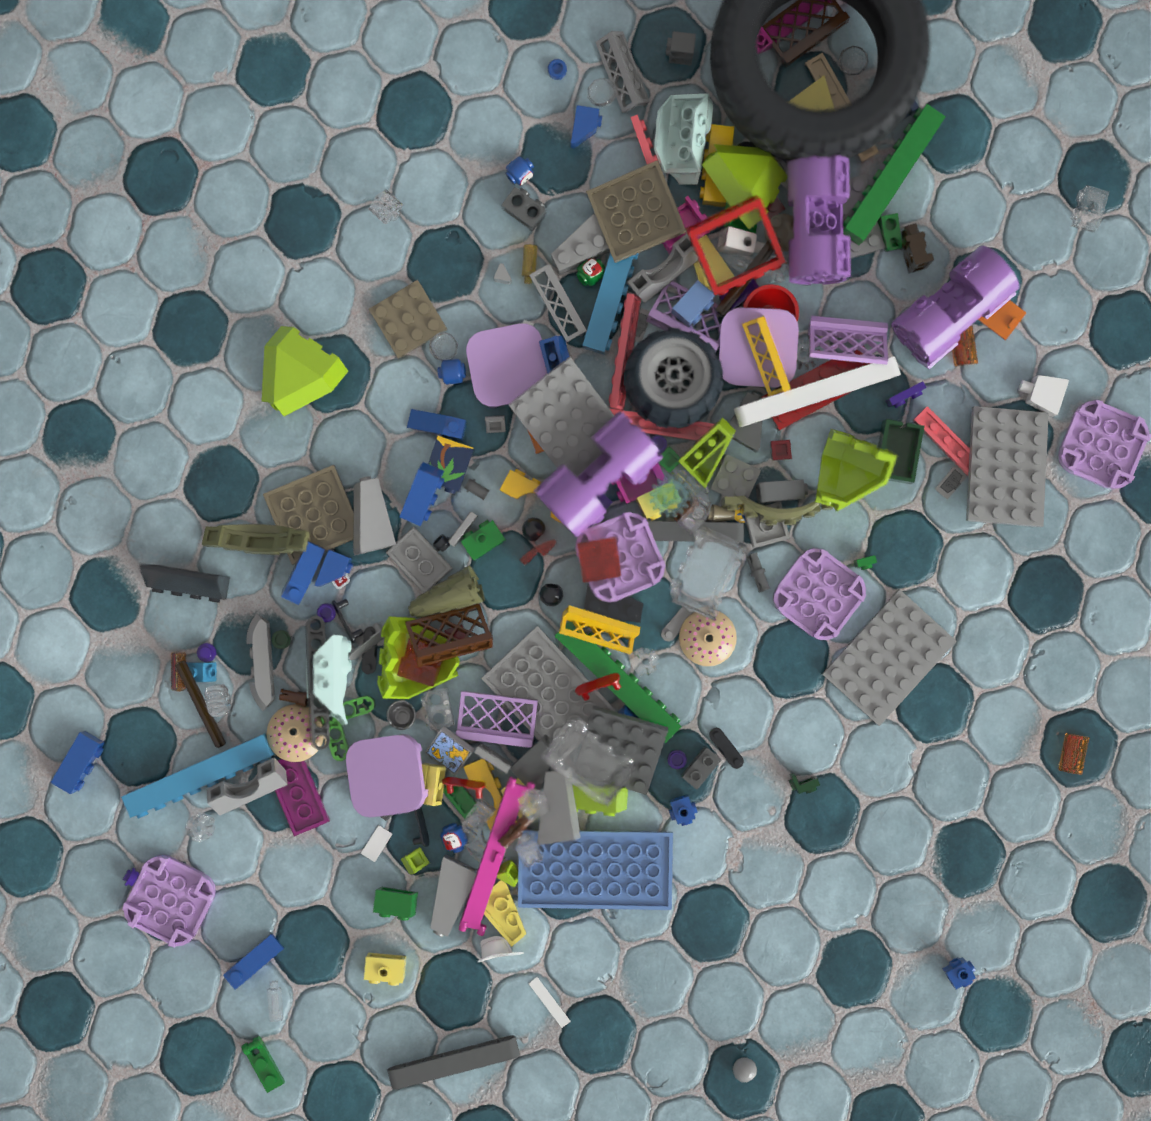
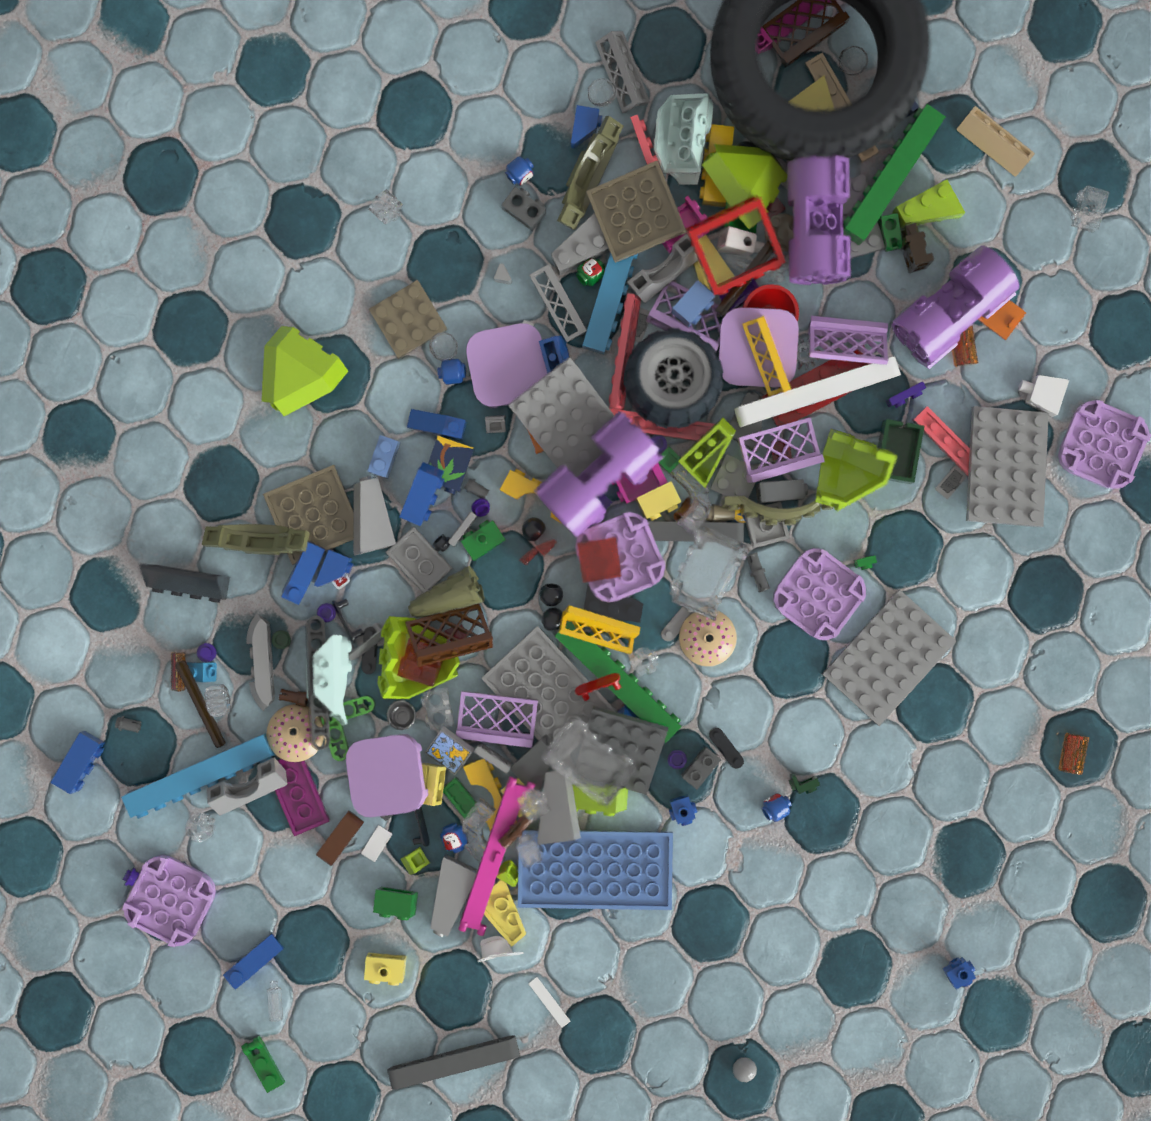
(128, 724): none -> dark grey pin
(340, 838): none -> reddish brown beam
(384, 456): none -> medium blue brick
(469, 784): red piece -> none
(480, 507): none -> dark purple plate
(529, 262): clear yellow cylinder -> none
(552, 619): none -> black piece
(557, 69): blue tile -> none
(589, 172): none -> olive piece
(678, 500): clear light blue gear -> none
(681, 48): dark grey brick -> none
(776, 807): none -> blue head
(787, 465): none -> lavender fence
(932, 205): none -> lime wedge
(995, 141): none -> tan panel

